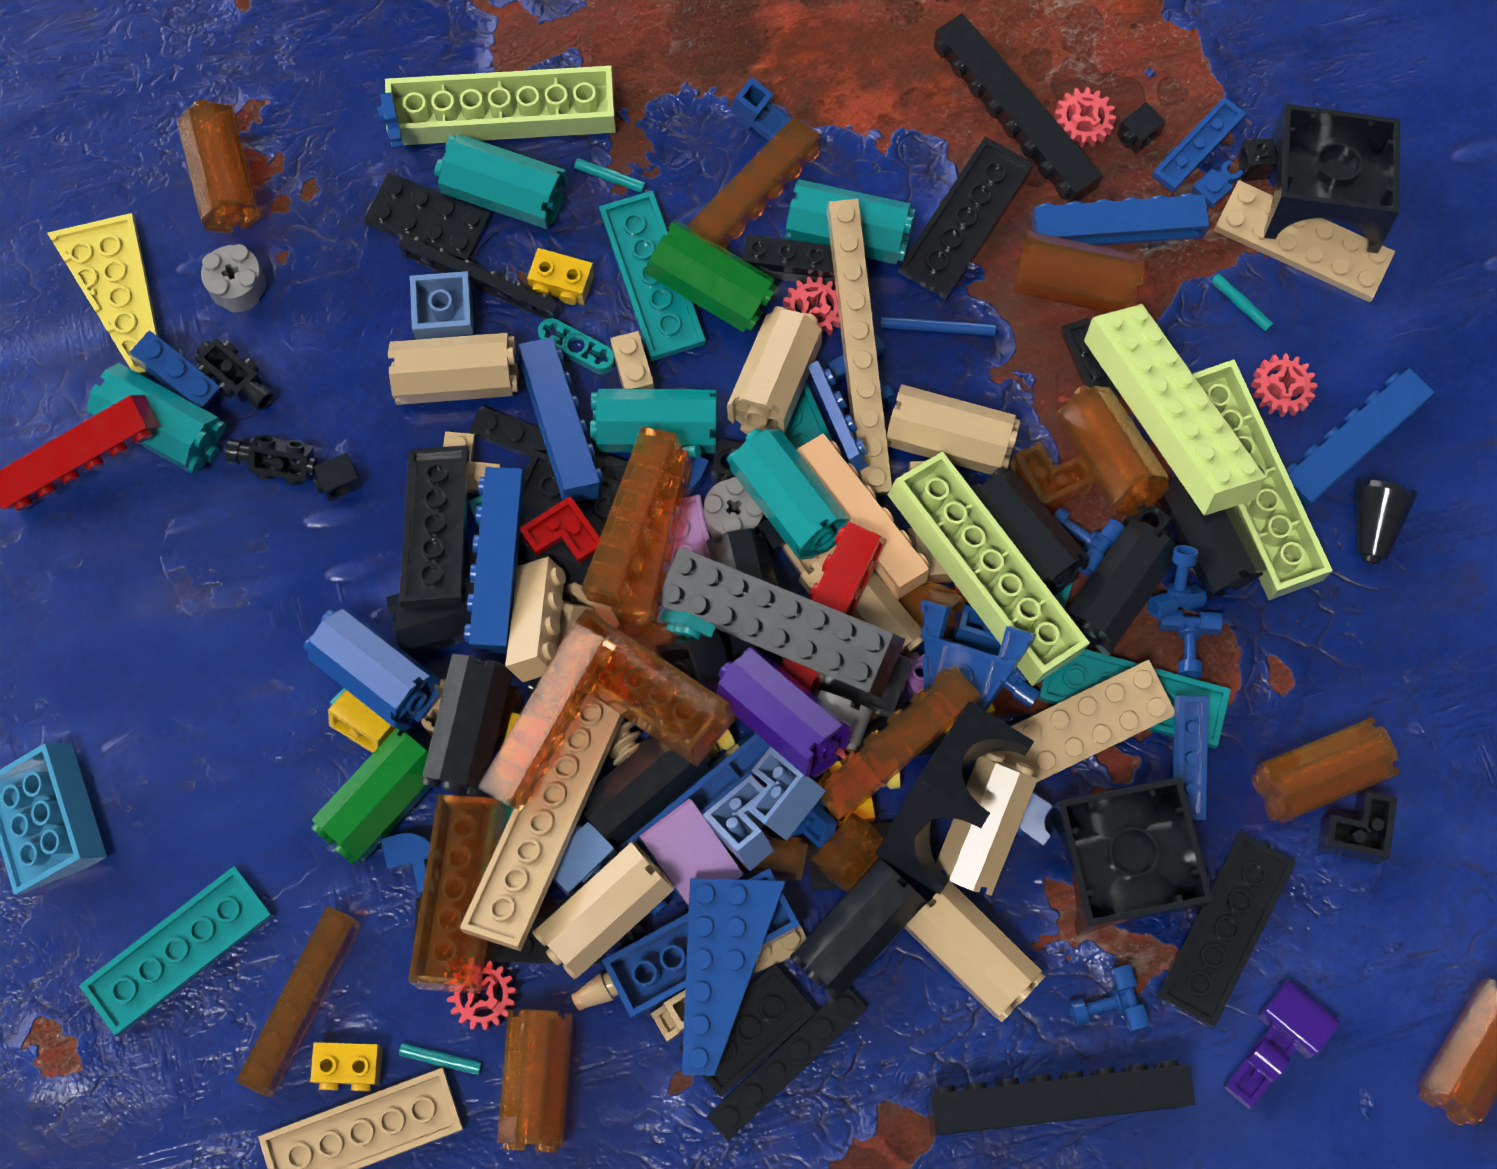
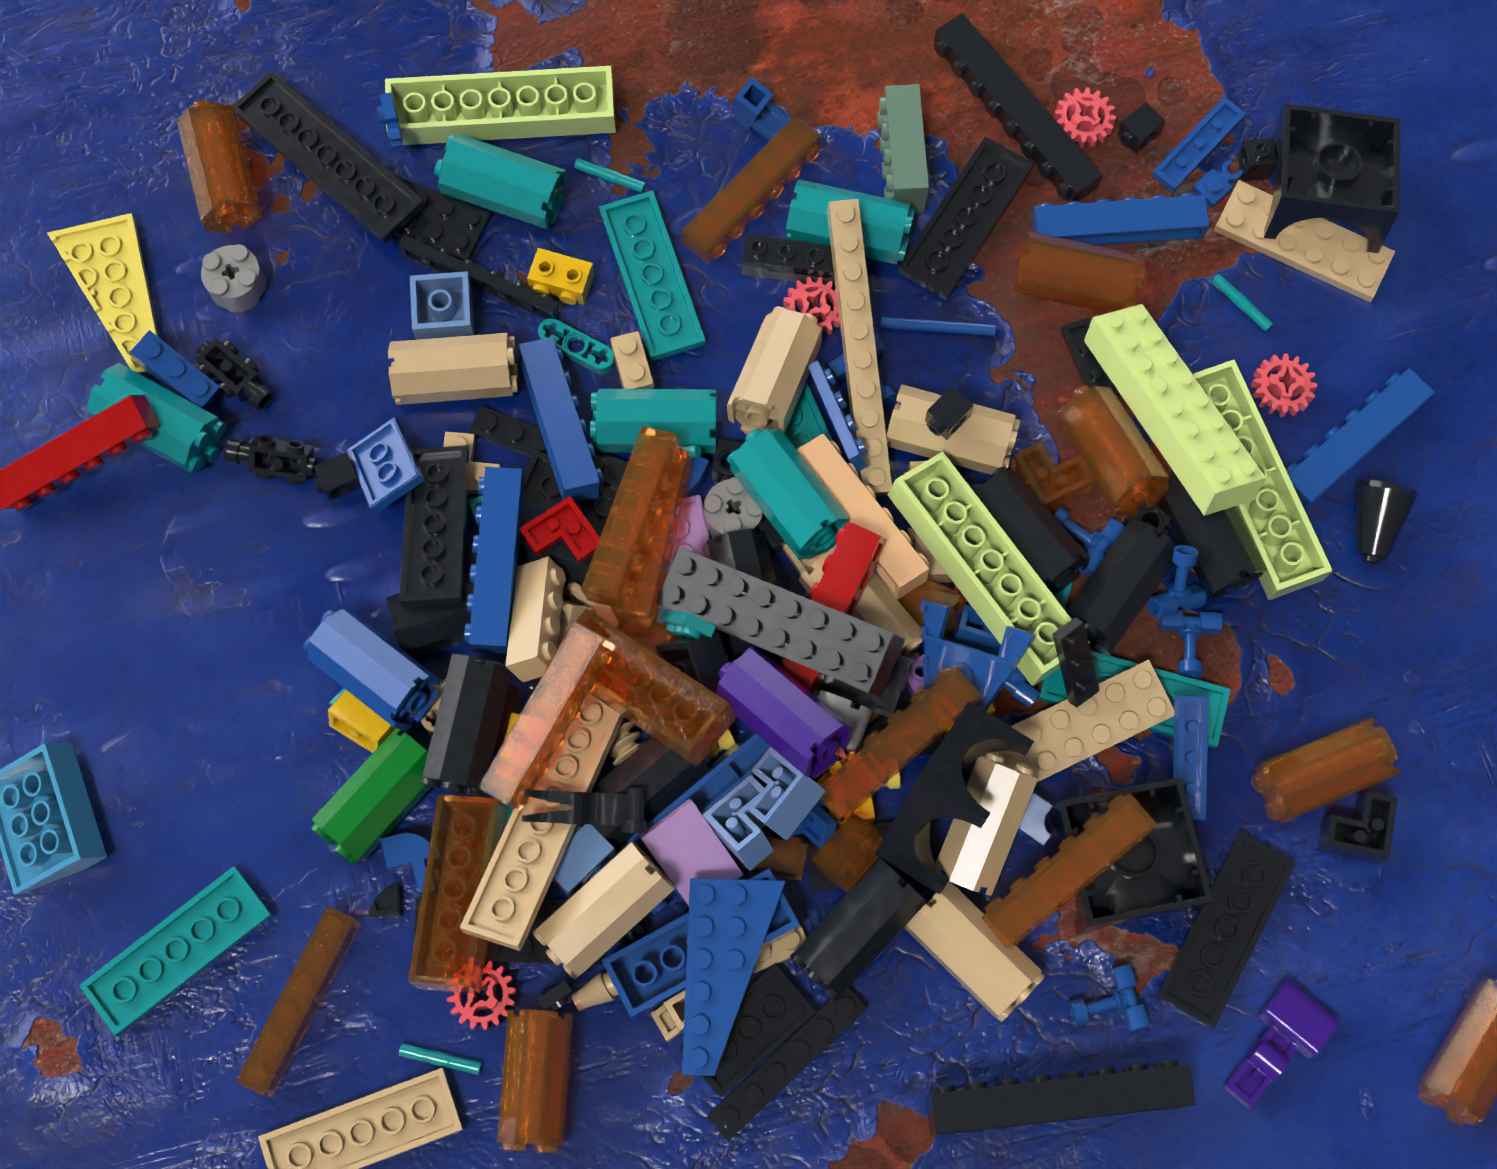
(328, 157): none -> black plate
(346, 1065): yellow brick -> none
(385, 465): none -> tile
(387, 903): none -> black tile
(555, 995): none -> black plate
(594, 808): none -> black flag
(710, 276): green brick -> none
(903, 146): none -> sand green brick
(948, 413): none -> black brick
(1069, 871): none -> clear orange brick
(1076, 662): none -> black plate

